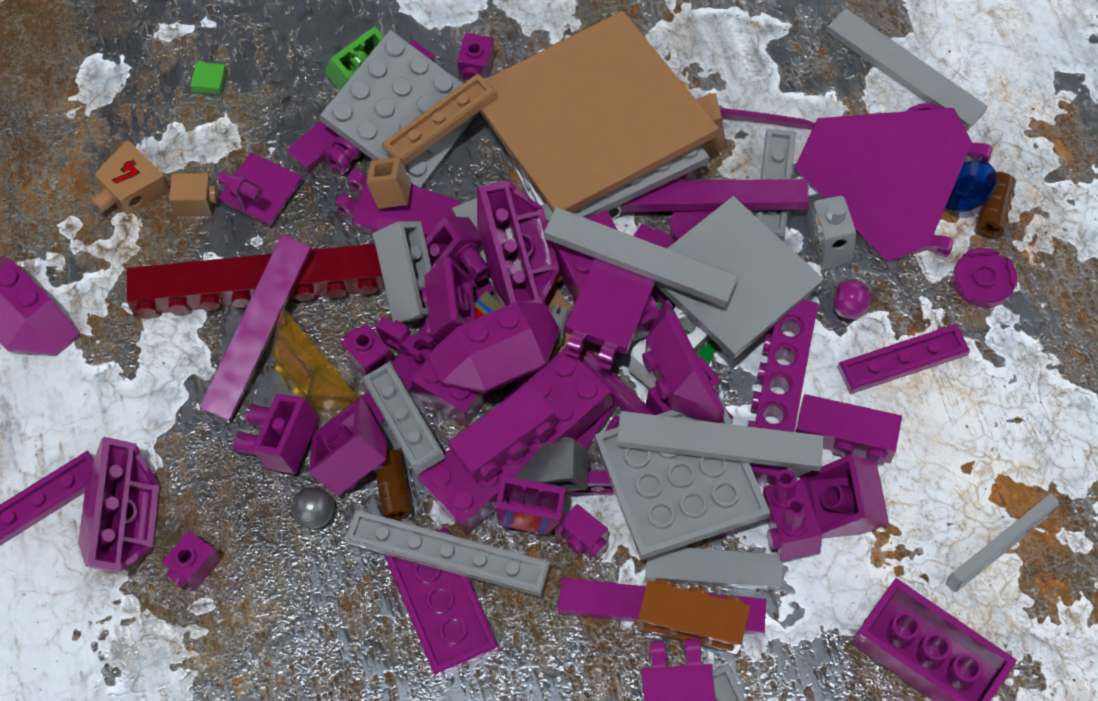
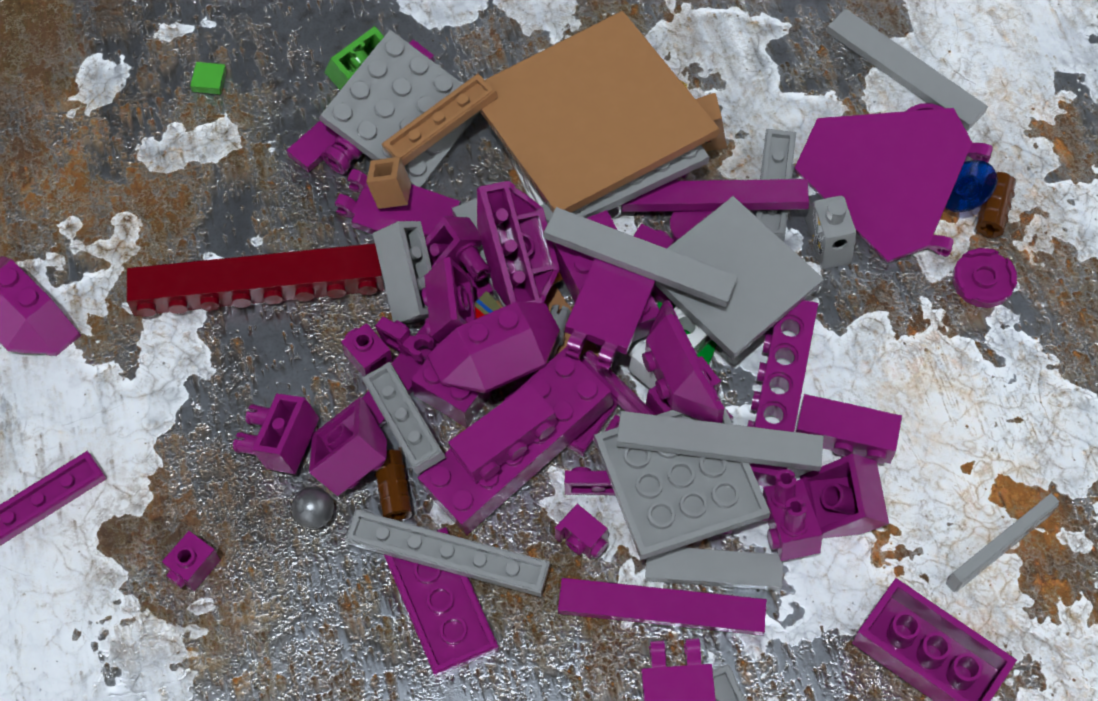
(117, 507): magenta wedge -> none
(128, 181): medium nougat torso -> none
(192, 194): medium nougat brick -> none
(255, 328): magenta tile -> none
(259, 188): magenta plate -> none
(308, 368): clear yellow wedge -> none
(475, 56): magenta brick -> none
(529, 505): magenta torso -> none
(558, 464): flat silver slope -> none
(693, 615): dark orange brick -> none
(766, 118): magenta sword -> none
(852, 299): magenta piece -> none
(903, 359): magenta tile -> none

